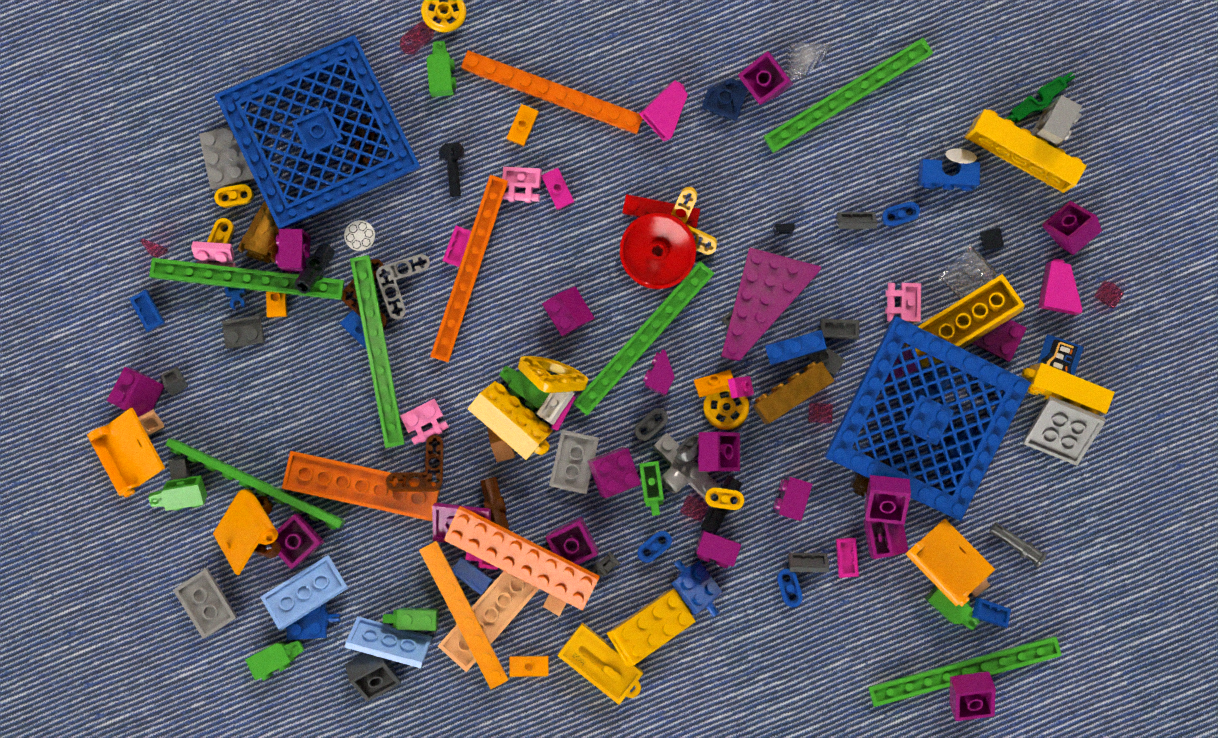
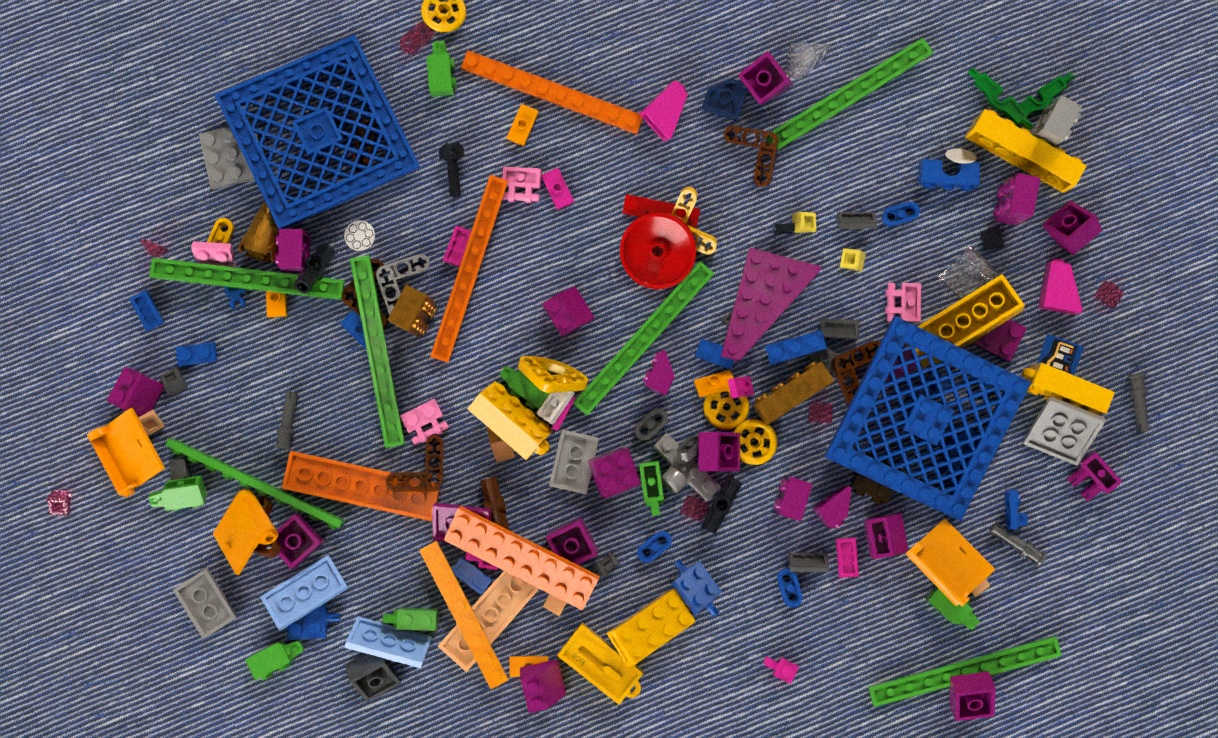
(59, 502): none -> clear pink slope
(196, 354): none -> blue plate
(234, 194): yellow plate -> none
(243, 332): dark grey plate -> none
(285, 429): none -> dark grey pin
(413, 311): none -> pearl gold brick
(542, 685): none -> magenta slope
(711, 353): none -> blue plate
(717, 548): magenta brick -> none
(724, 497): yellow plate -> none
(763, 149): none -> reddish brown beam
(769, 433): none -> yellow plate
(783, 669): none -> dark pink plate
(804, 222): none -> light yellow slope
(834, 508): none -> magenta slope
(848, 369): none -> reddish brown beam
(852, 259): none -> light yellow slope
(887, 499): magenta brick -> none
(991, 613): blue plate -> none
(993, 91): none -> green piece
(1013, 518): none -> blue hinge
(1016, 199): none -> magenta brick
(1104, 477): none -> magenta brick
(1138, 392): none -> dark grey pin

